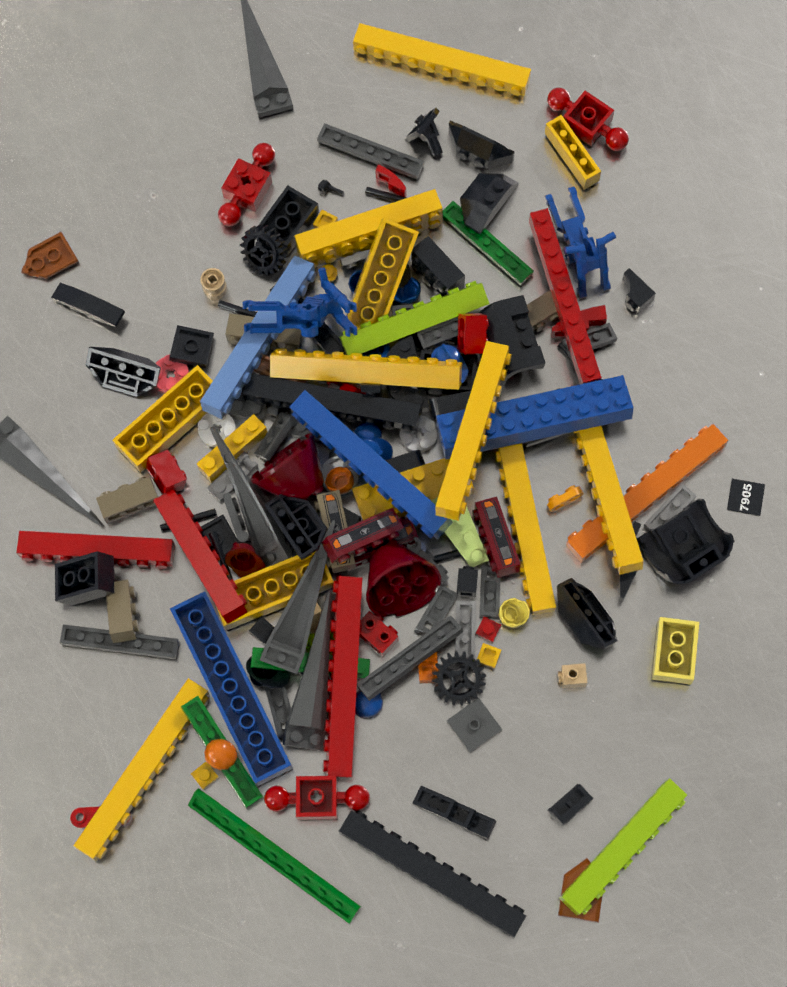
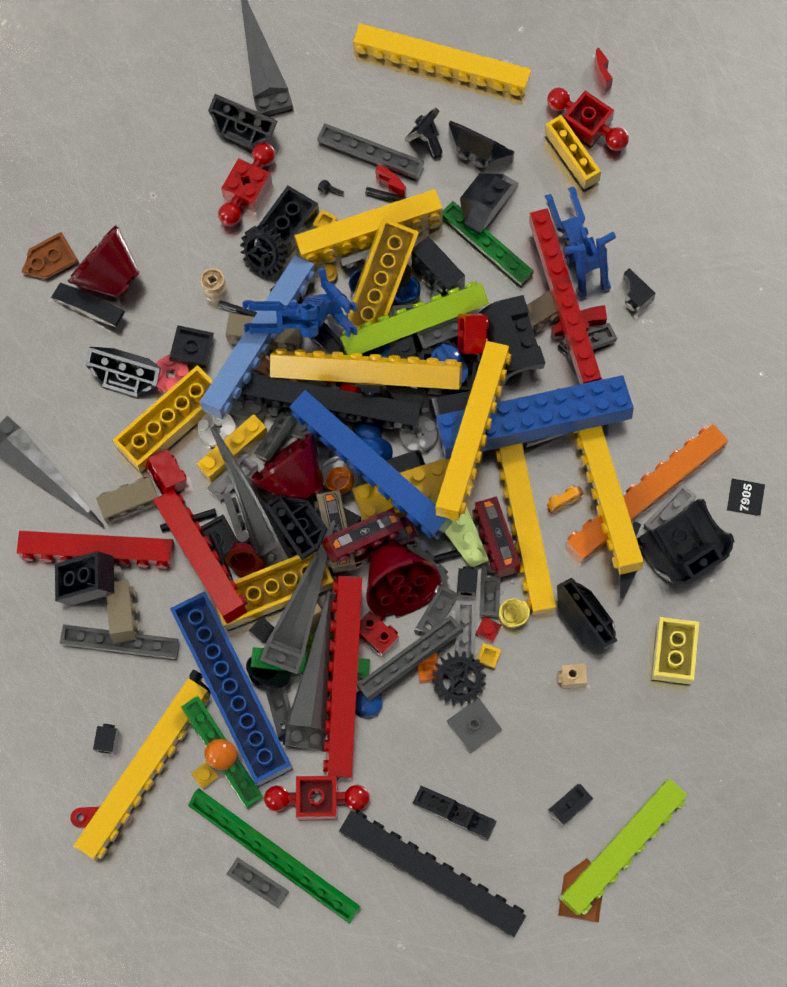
(106, 739): none -> black brick
(107, 266): none -> dark red cone
(195, 676): none -> black hand
(240, 122): none -> black wedge
(257, 882): none -> dark grey plate
(601, 67): none -> red slope

